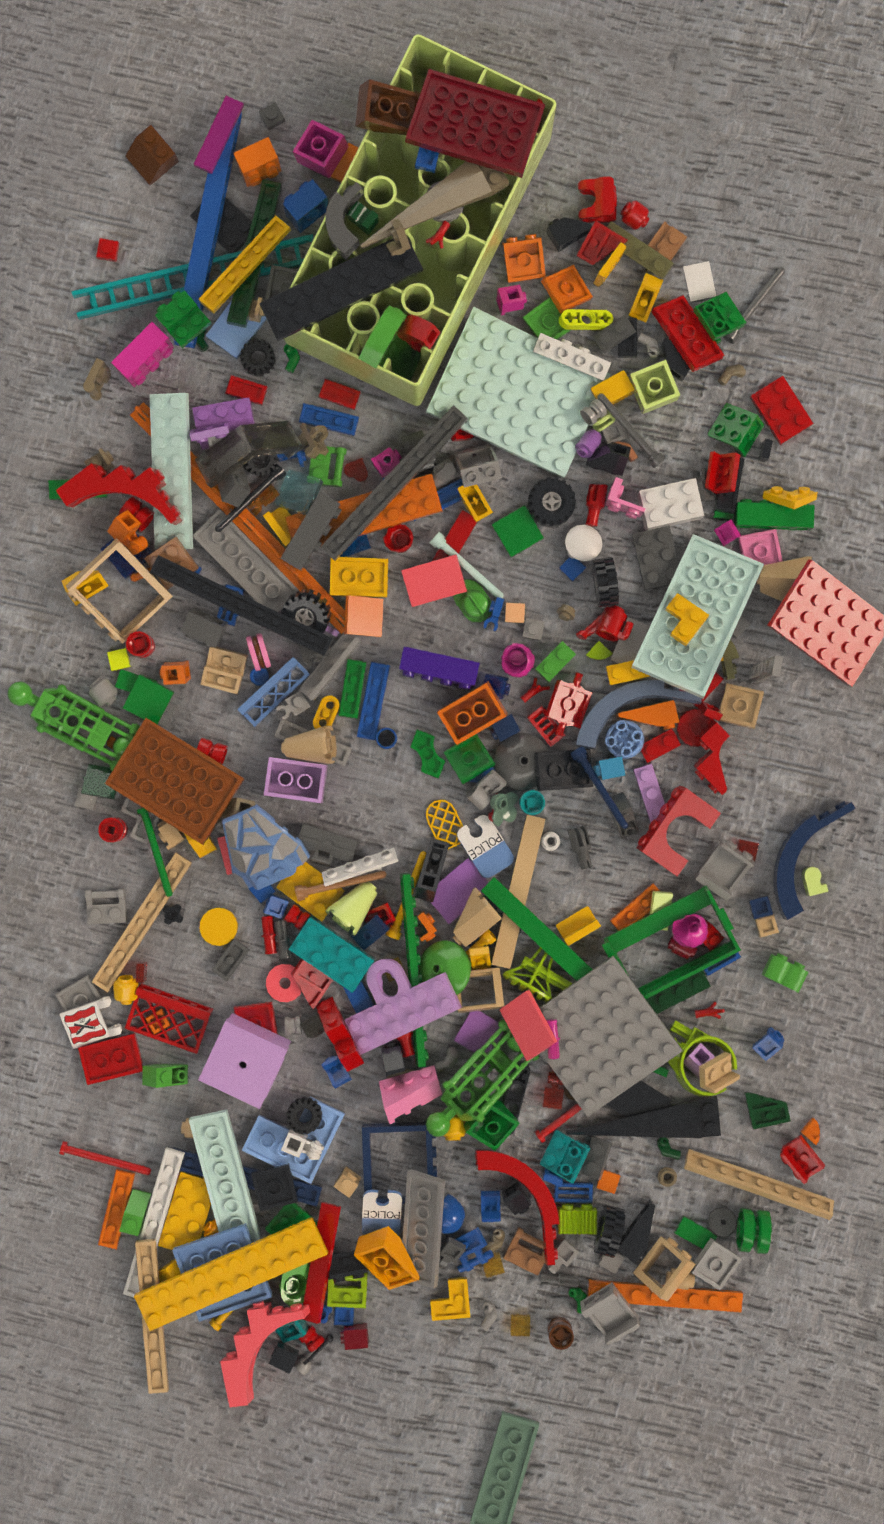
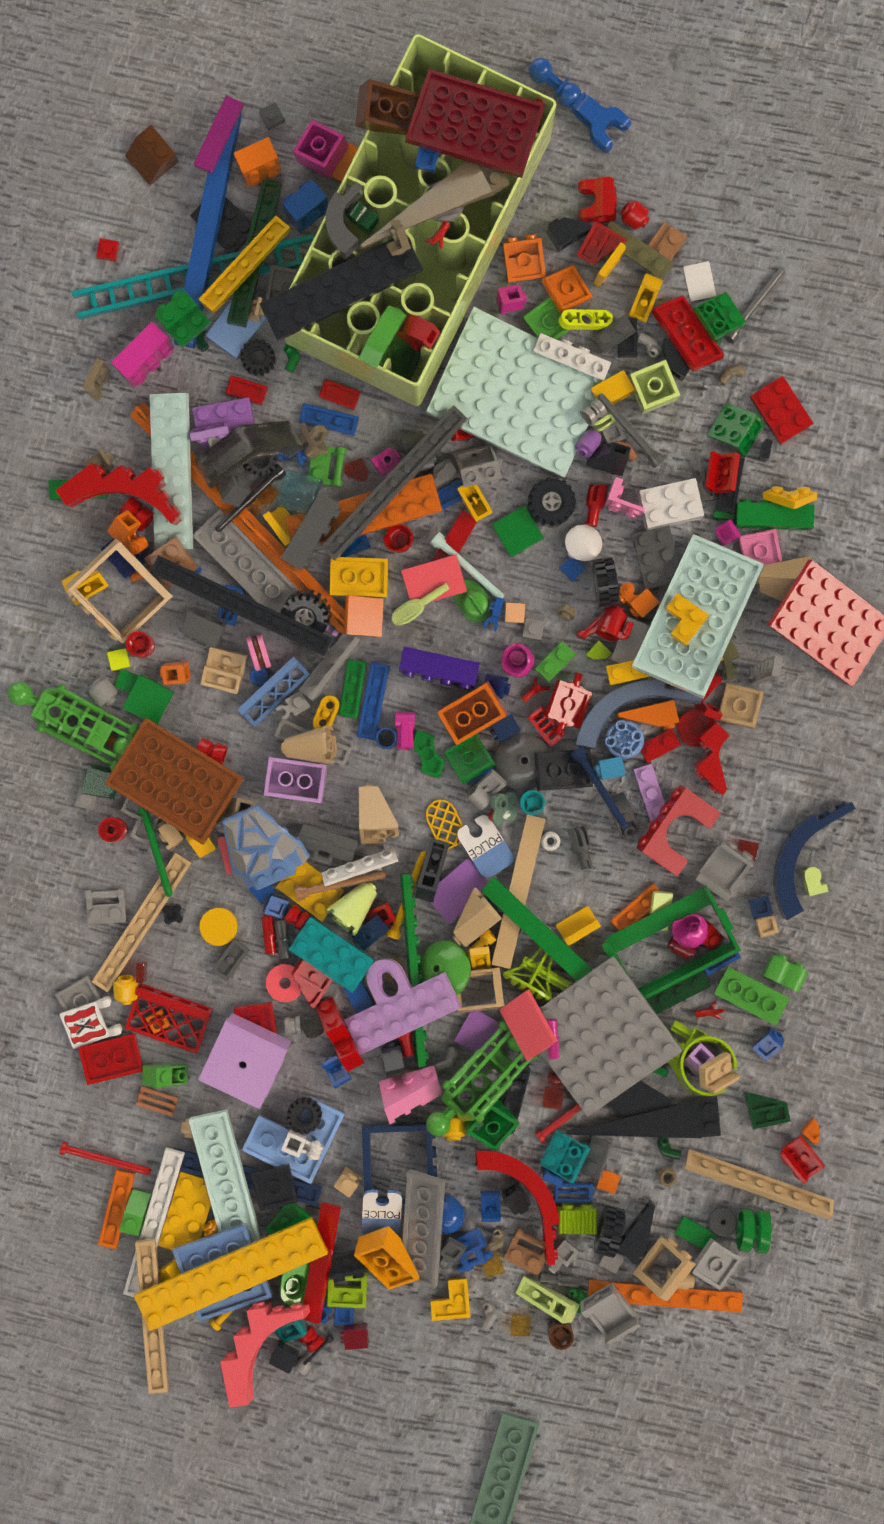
(156, 1108): none -> nougat tile
(375, 816): none -> tan slope
(405, 724): none -> dark pink piece
(414, 607): none -> yellowish green piece
(427, 920): orange bracket -> none
(548, 1300): none -> yellowish green slope
(582, 105): none -> blue piece
(638, 604): none -> orange brick
(751, 995): none -> bright green brick

